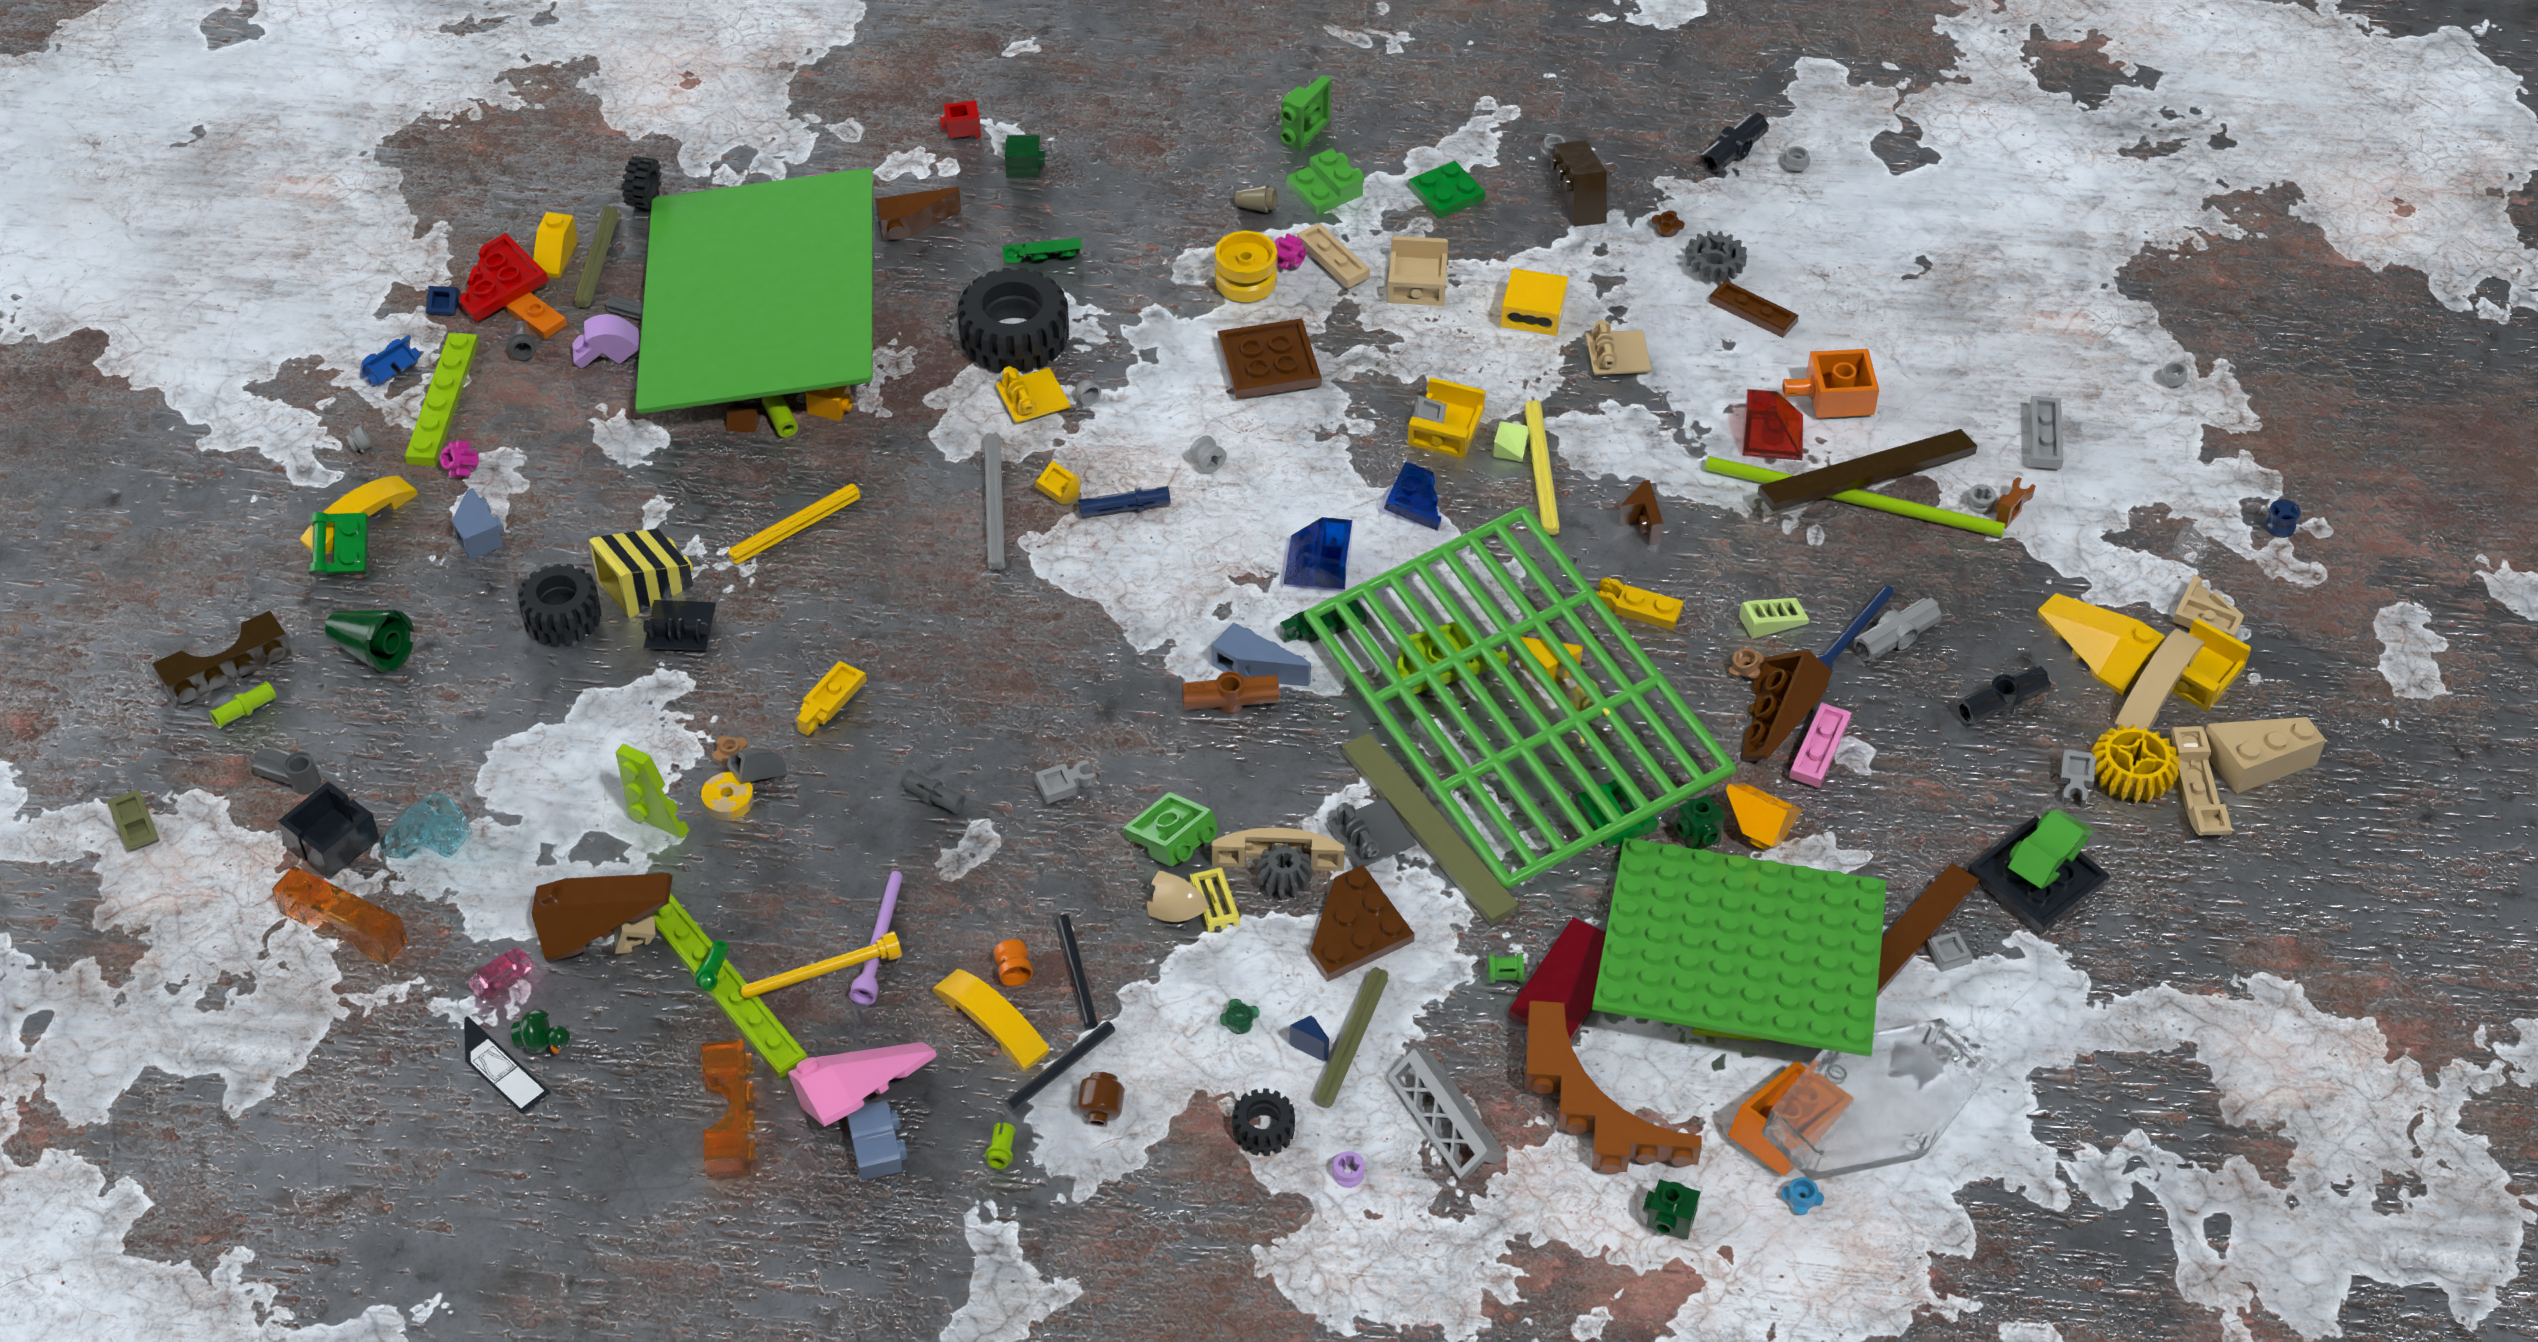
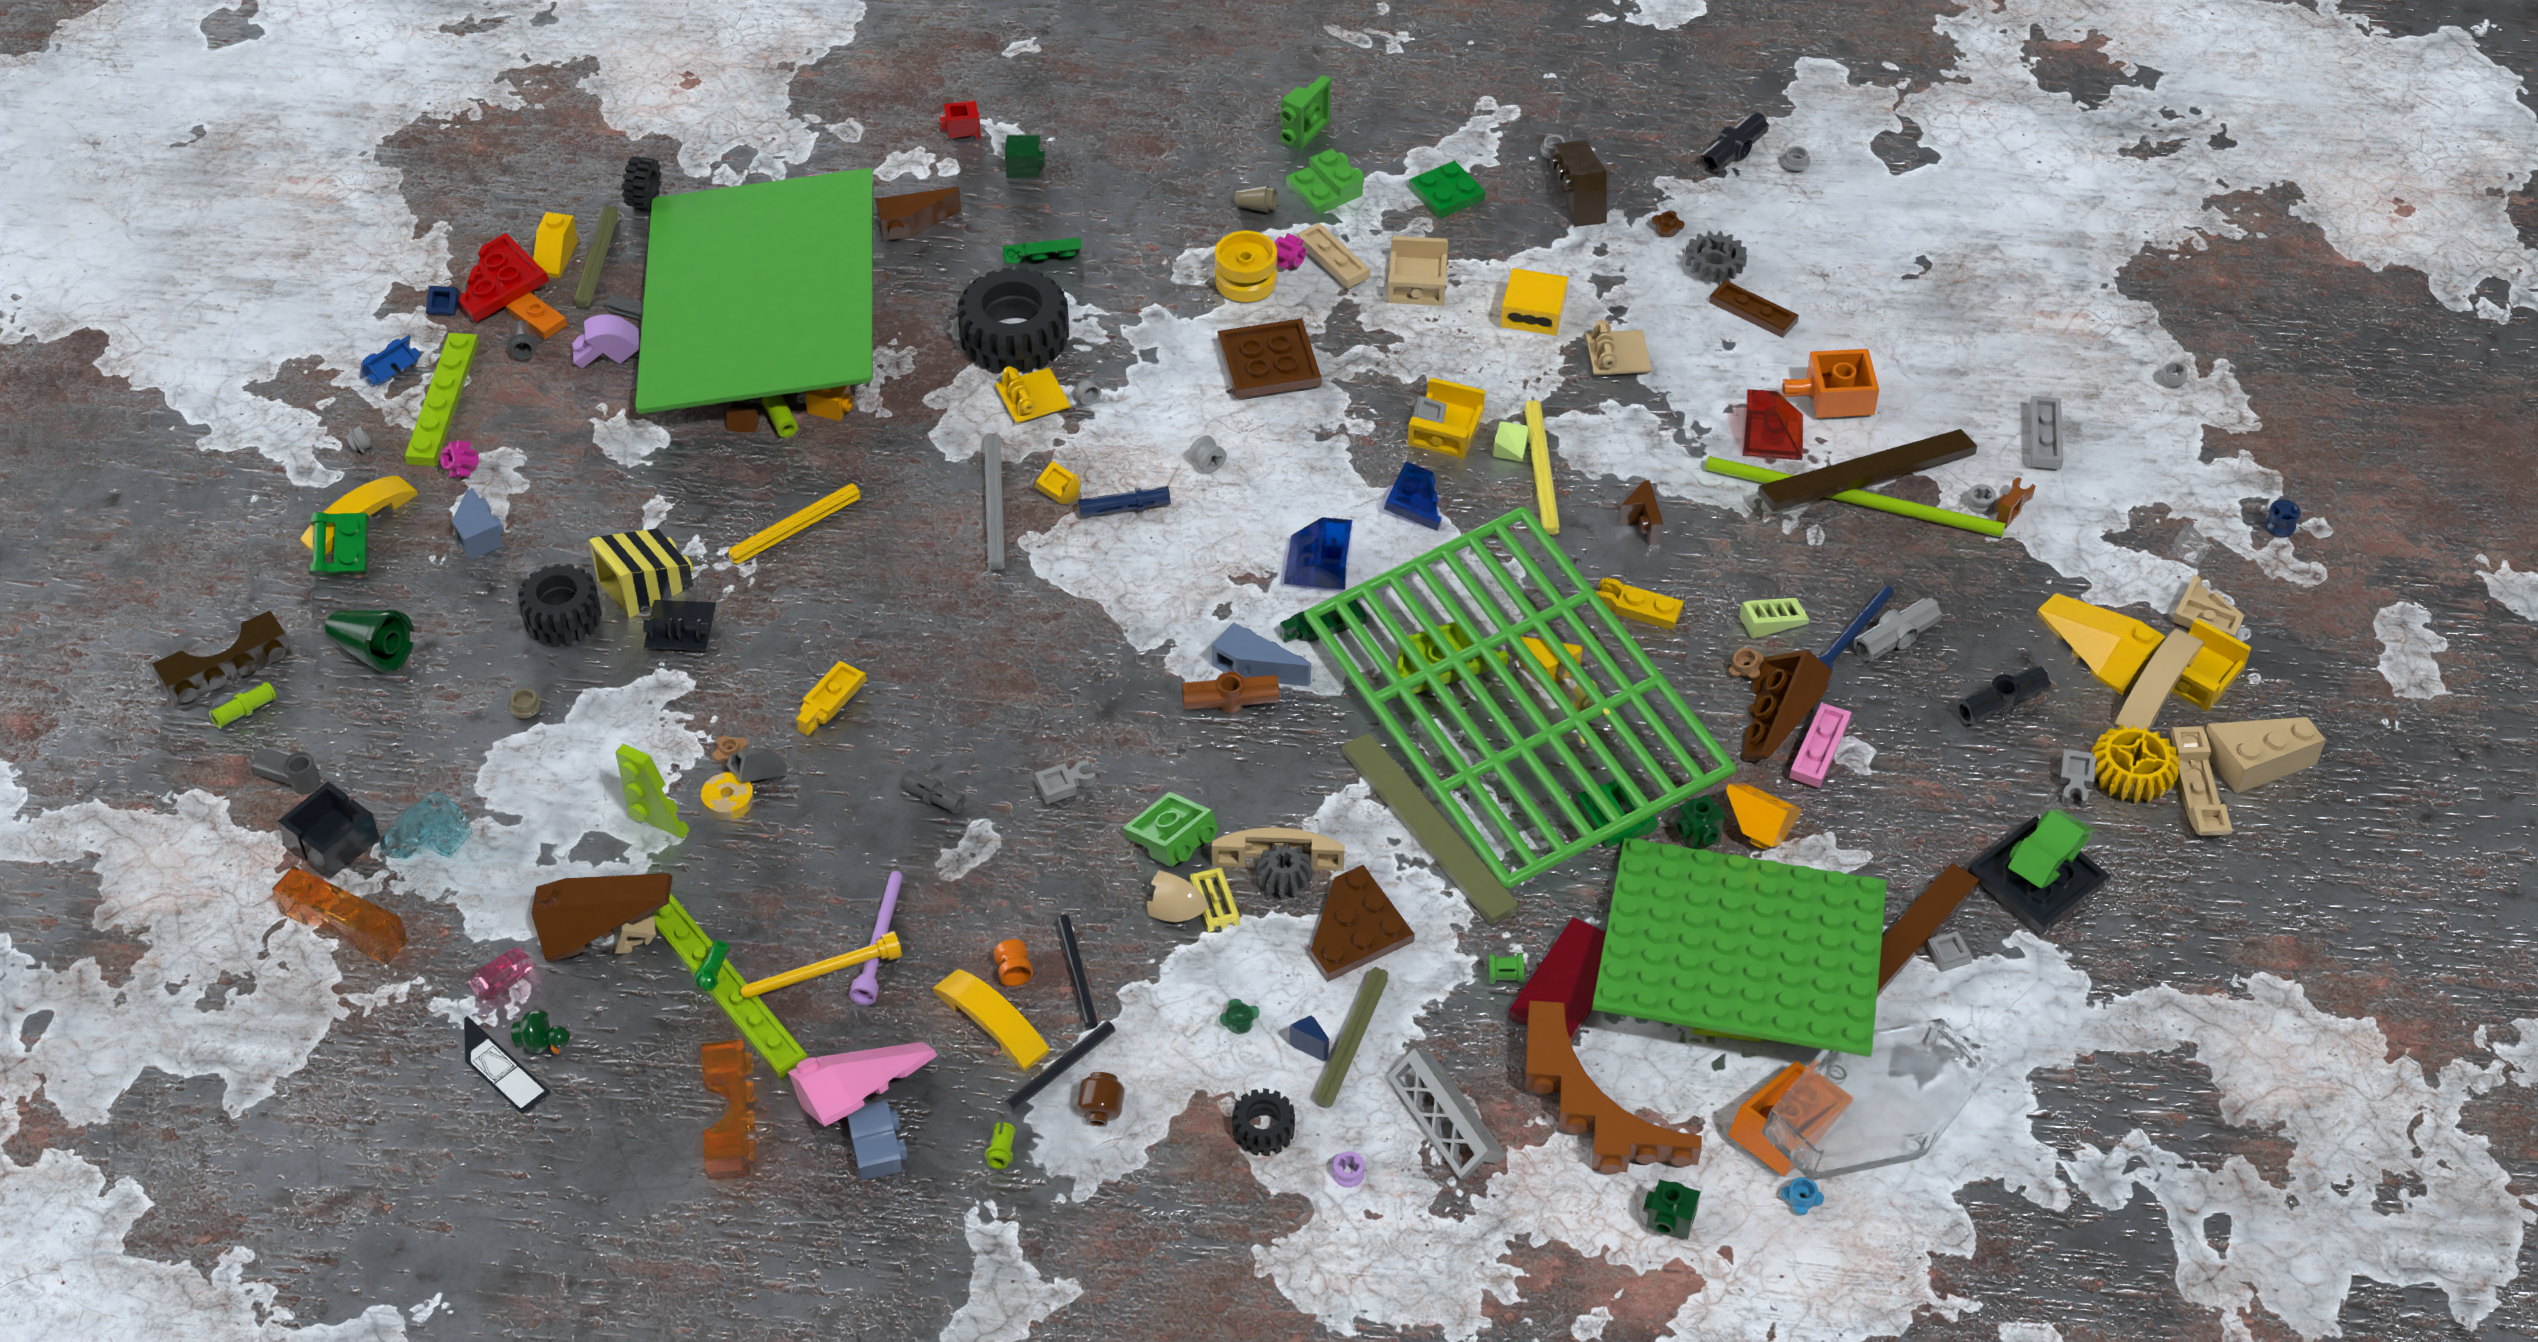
(133, 820): olive slope -> none
(524, 703): none -> dark tan plate
(1370, 832): dark grey hinge -> none

